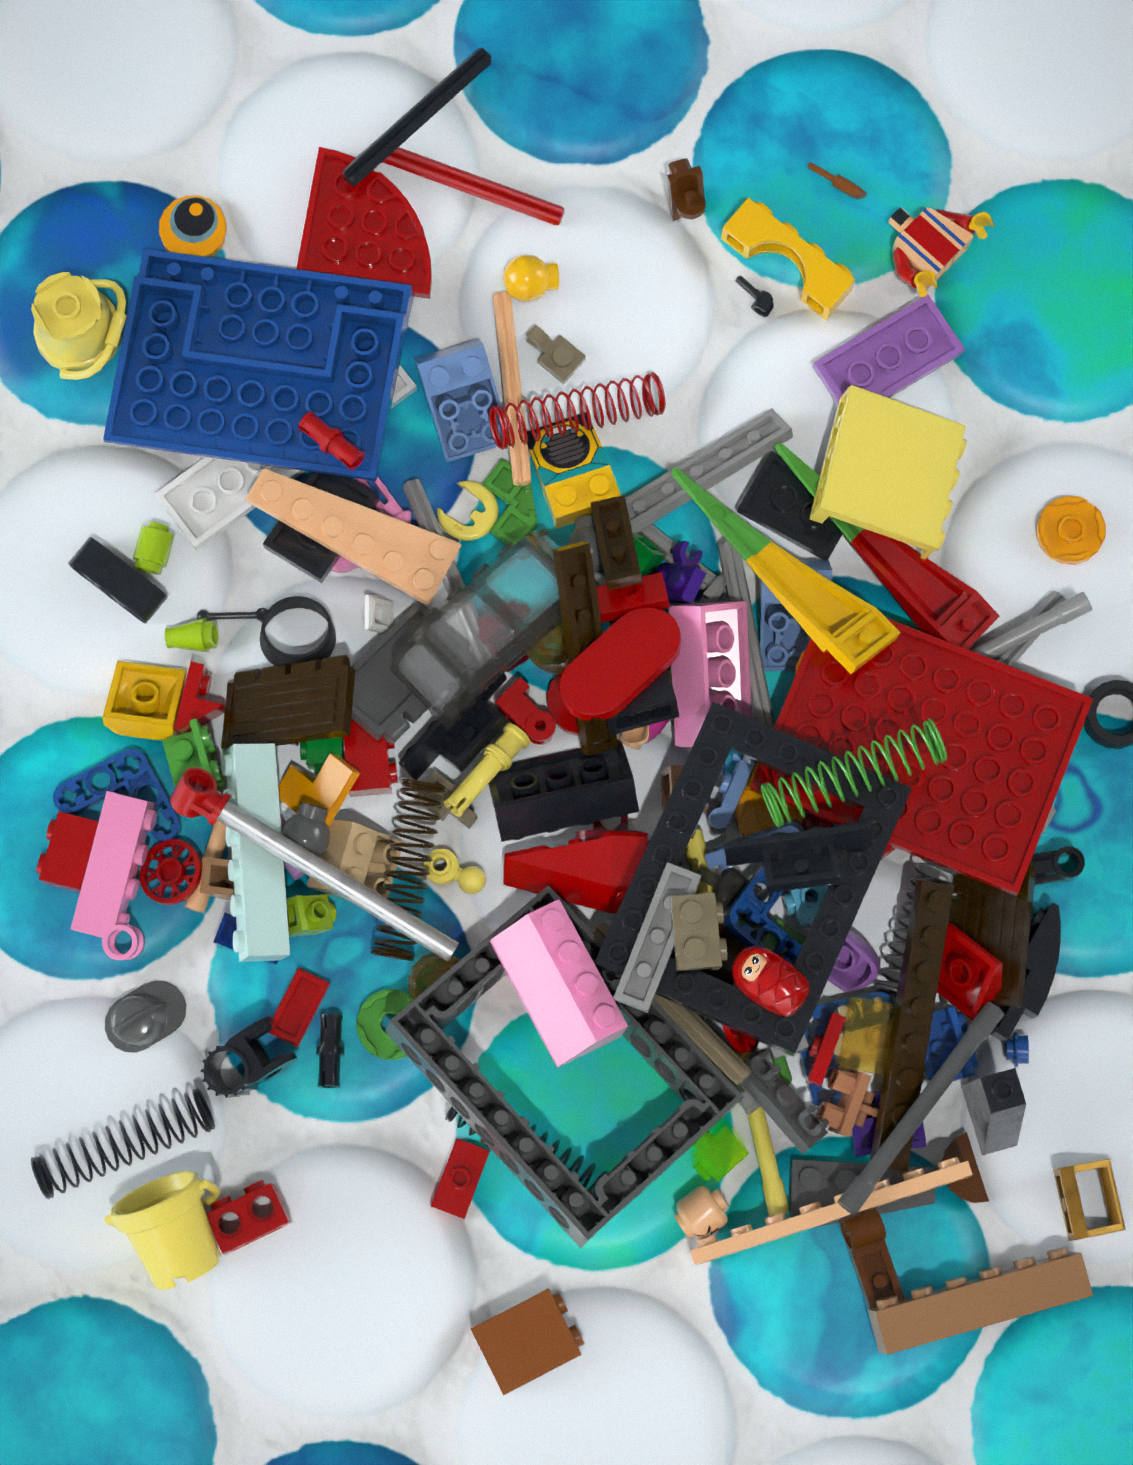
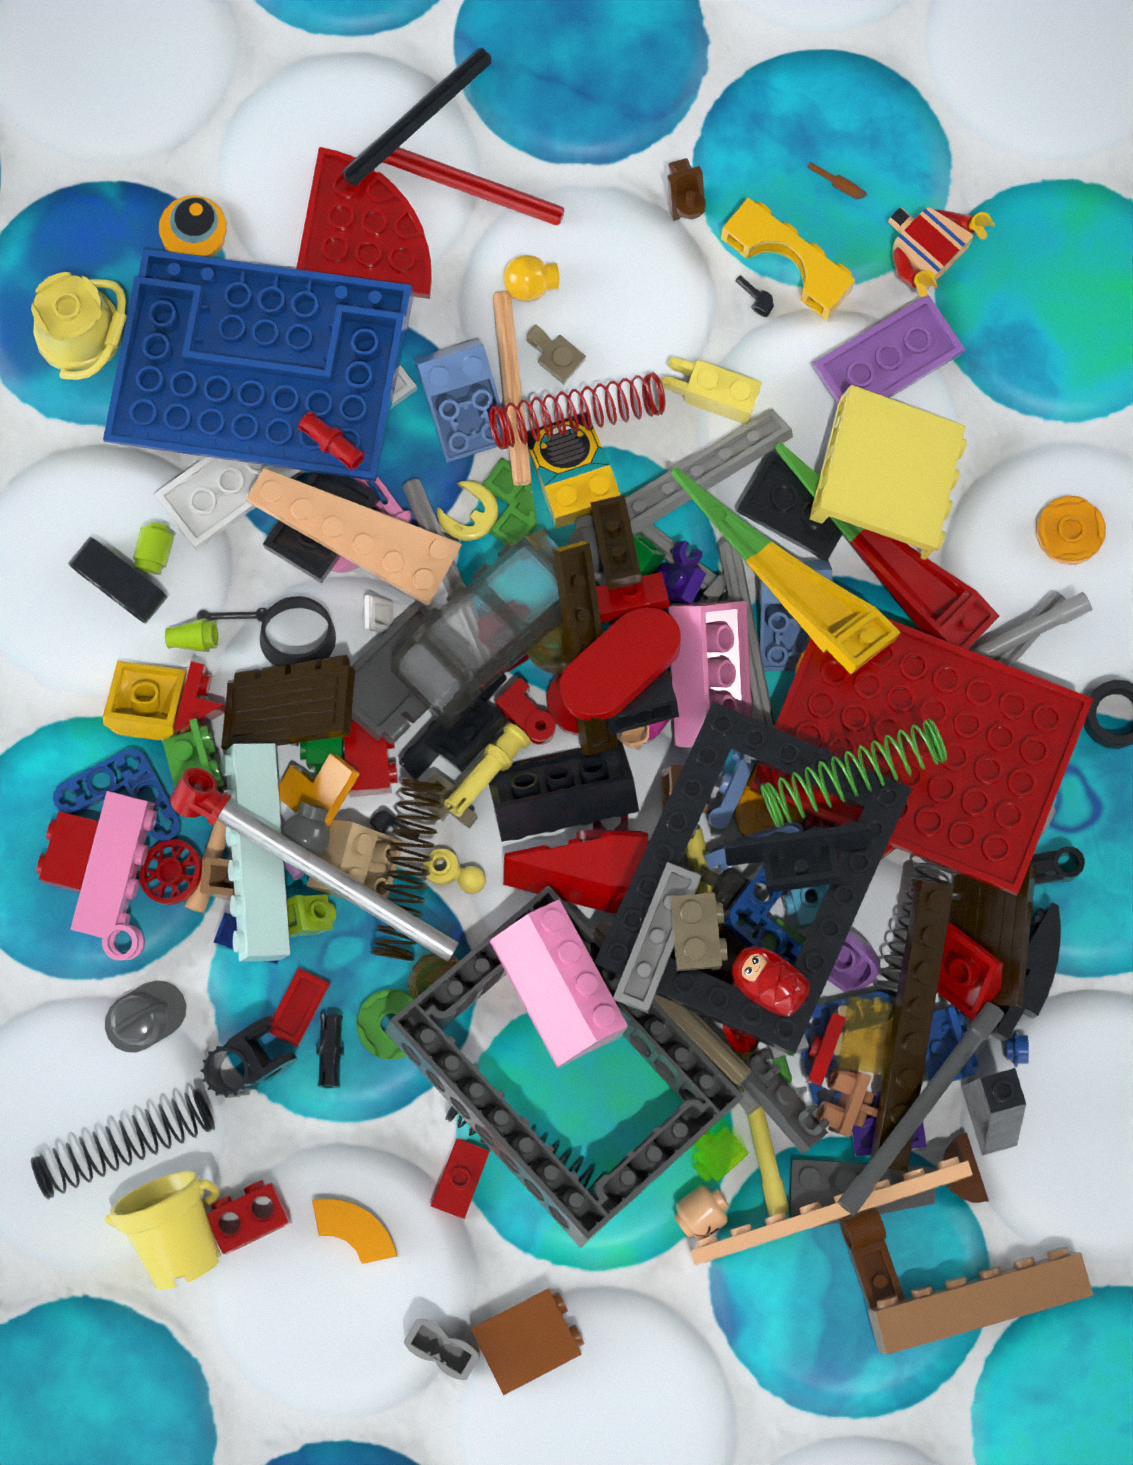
(354, 1226): none -> light orange tile
(384, 820): none -> black hand
(451, 1354): none -> light grey brick
(714, 389): none -> light yellow hinge
(1072, 1205): pearl gold tile -> none

